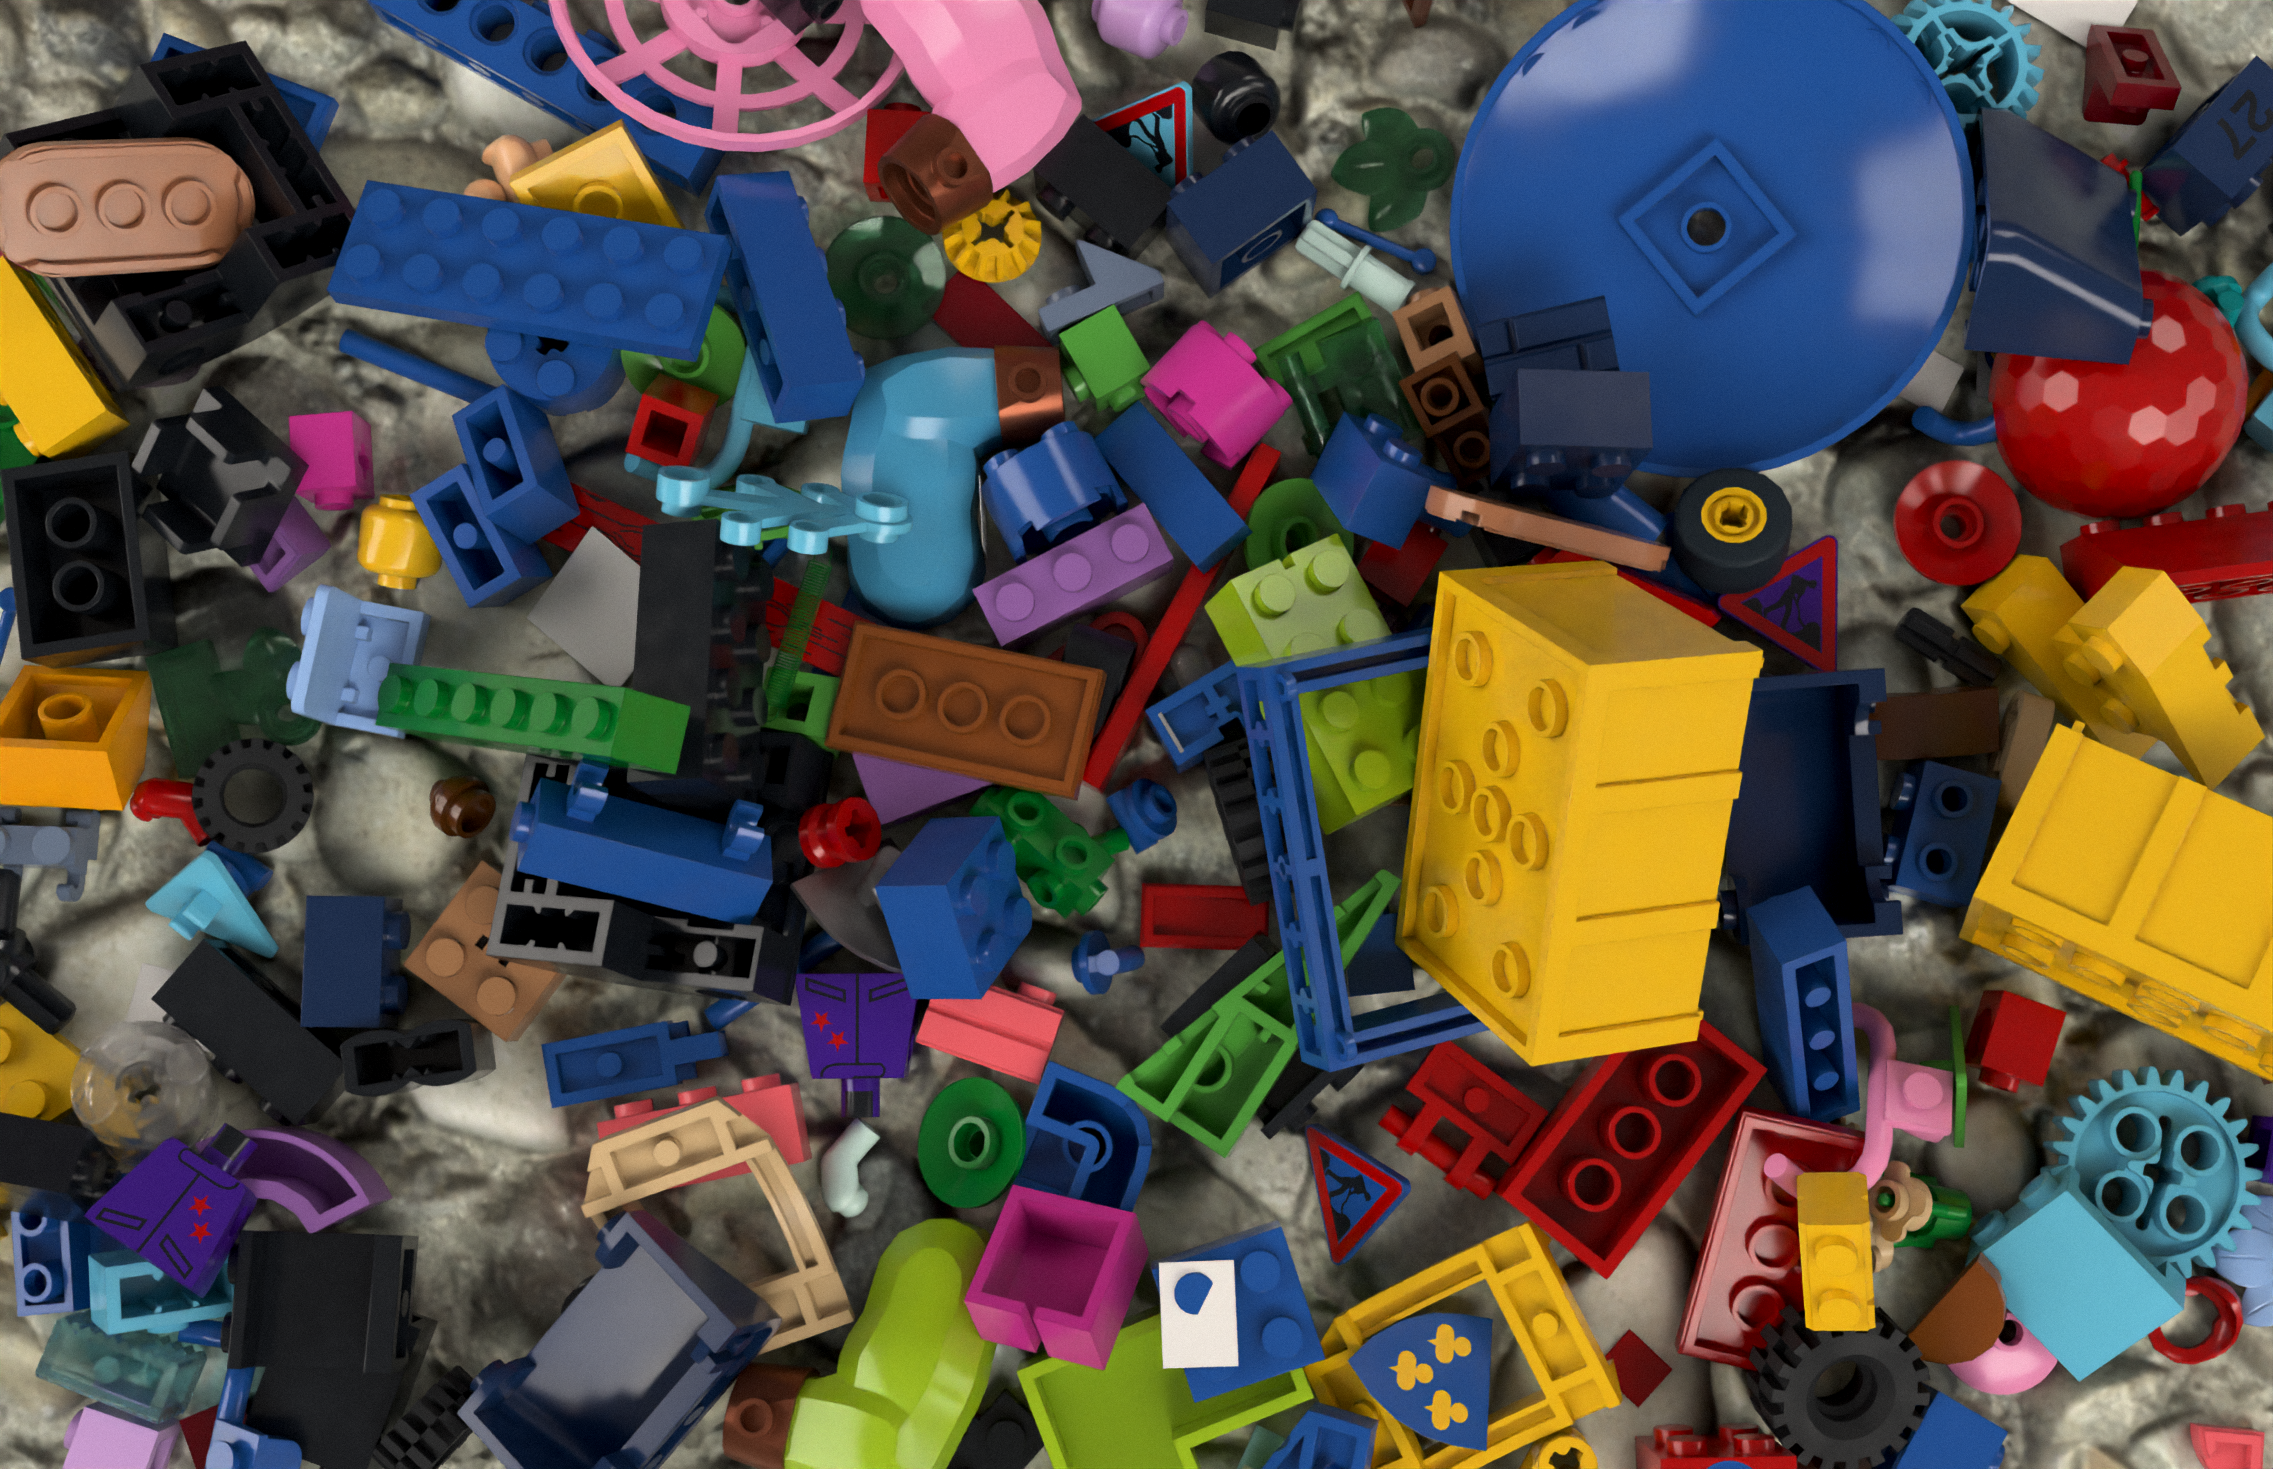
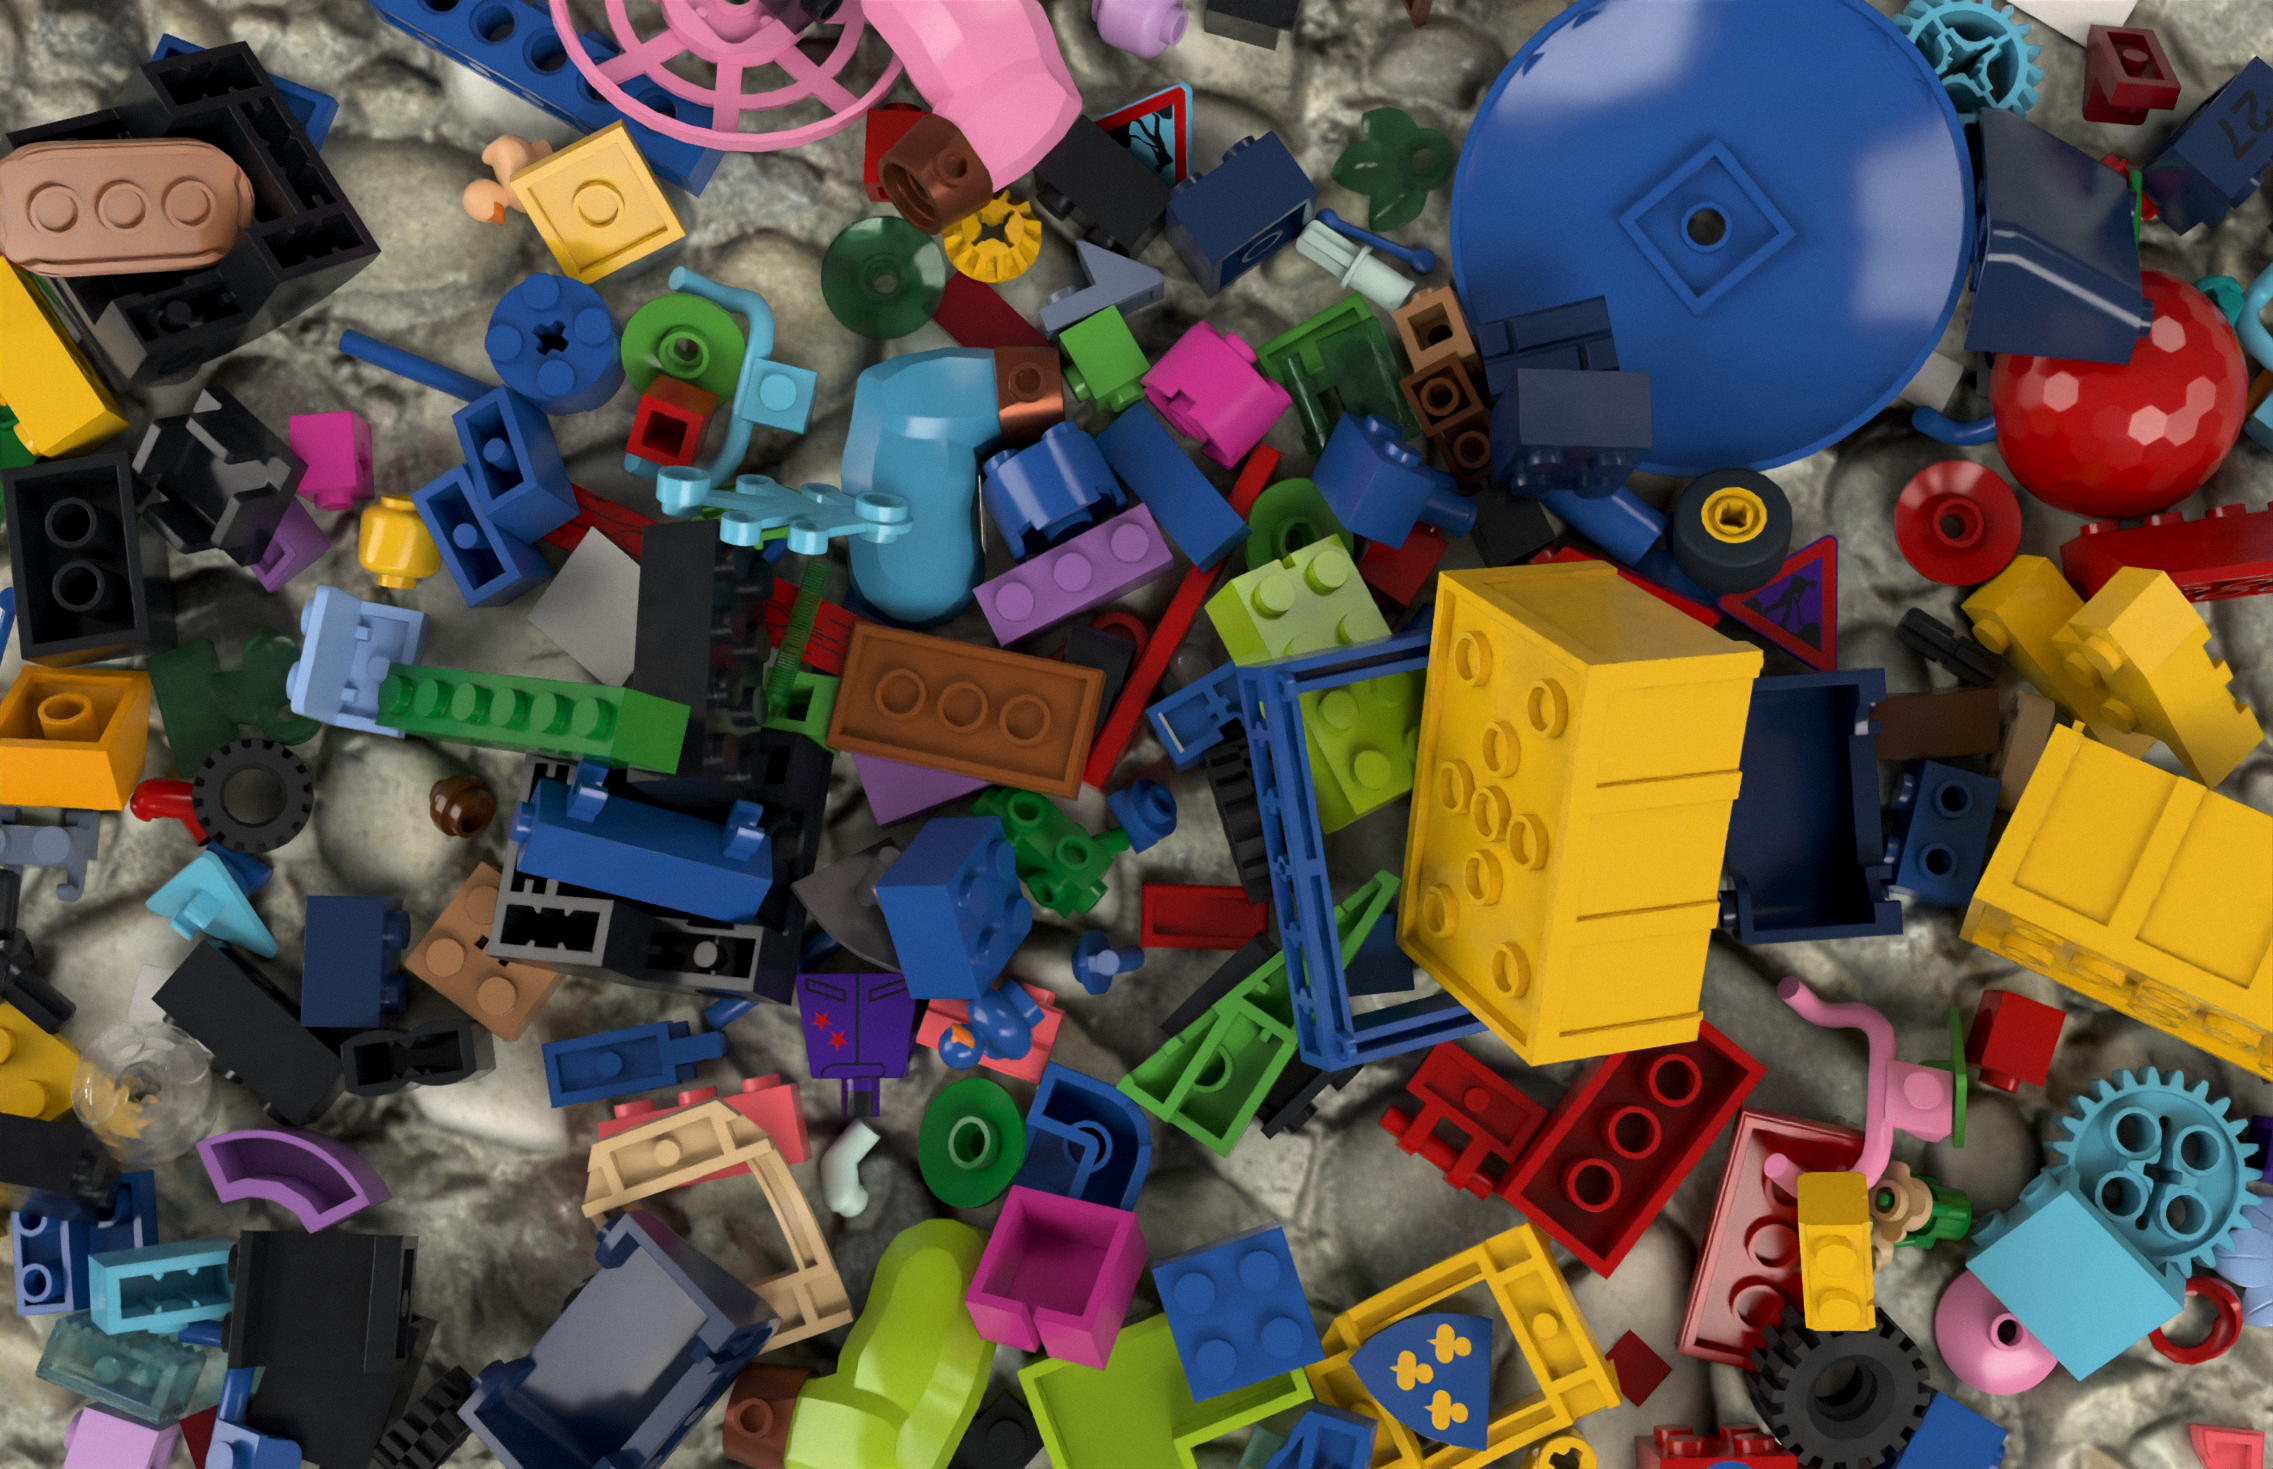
(182, 1207): dark purple torso -> none
(531, 270): blue plate -> none
(785, 297): blue brick -> none
(840, 832): red wheel -> none
(997, 1027): none -> blue animal
(1201, 1338): white sticker -> none
(1235, 97): black head -> none
(1352, 1191): piece -> none
(1547, 529): nougat tile -> none
(1804, 1005): blue brick -> none
(1964, 1316): dark orange tile -> none

